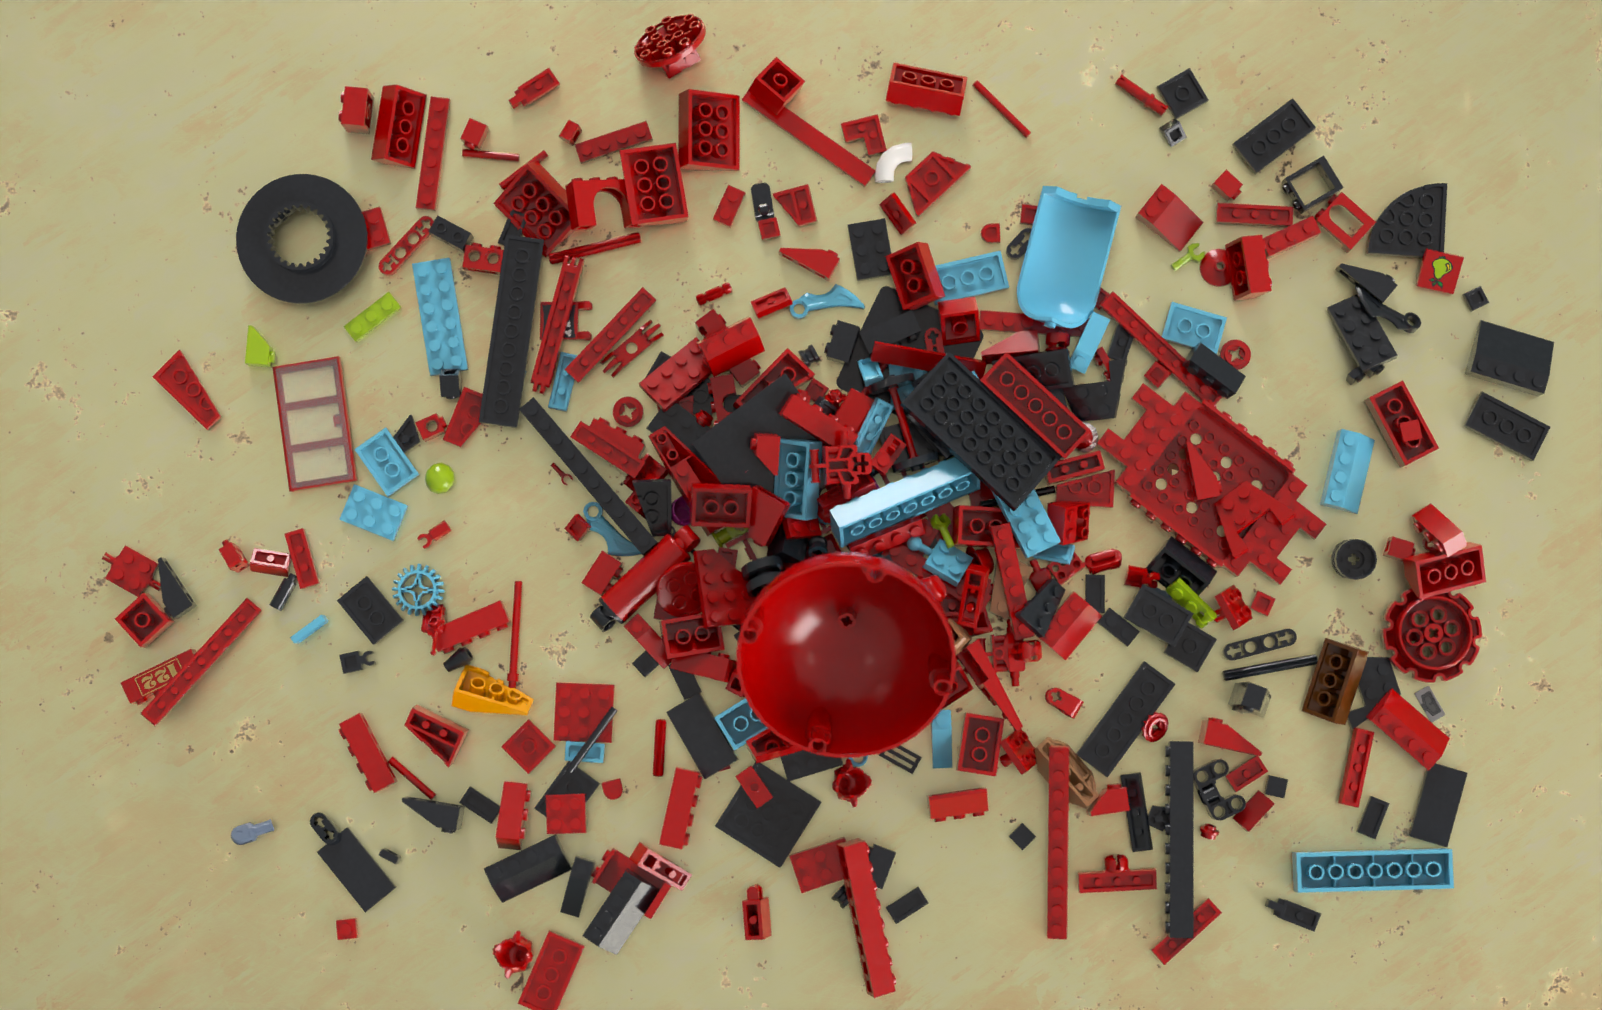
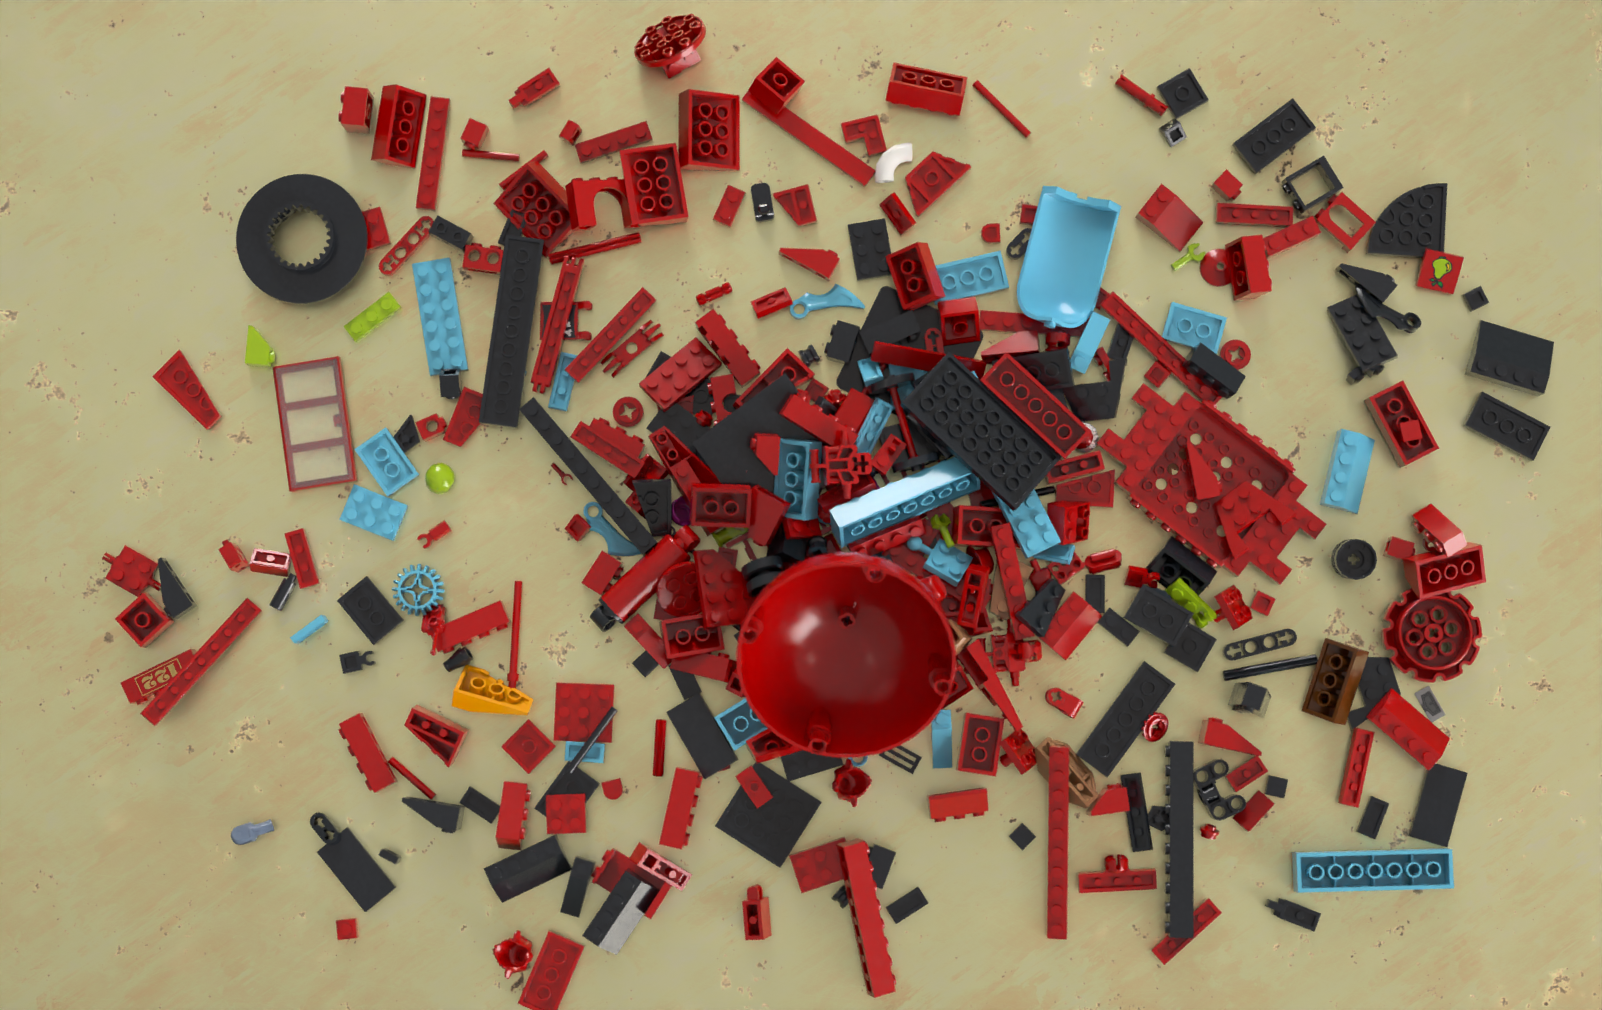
(731, 346): red slope -> none
(769, 228): red plate -> none

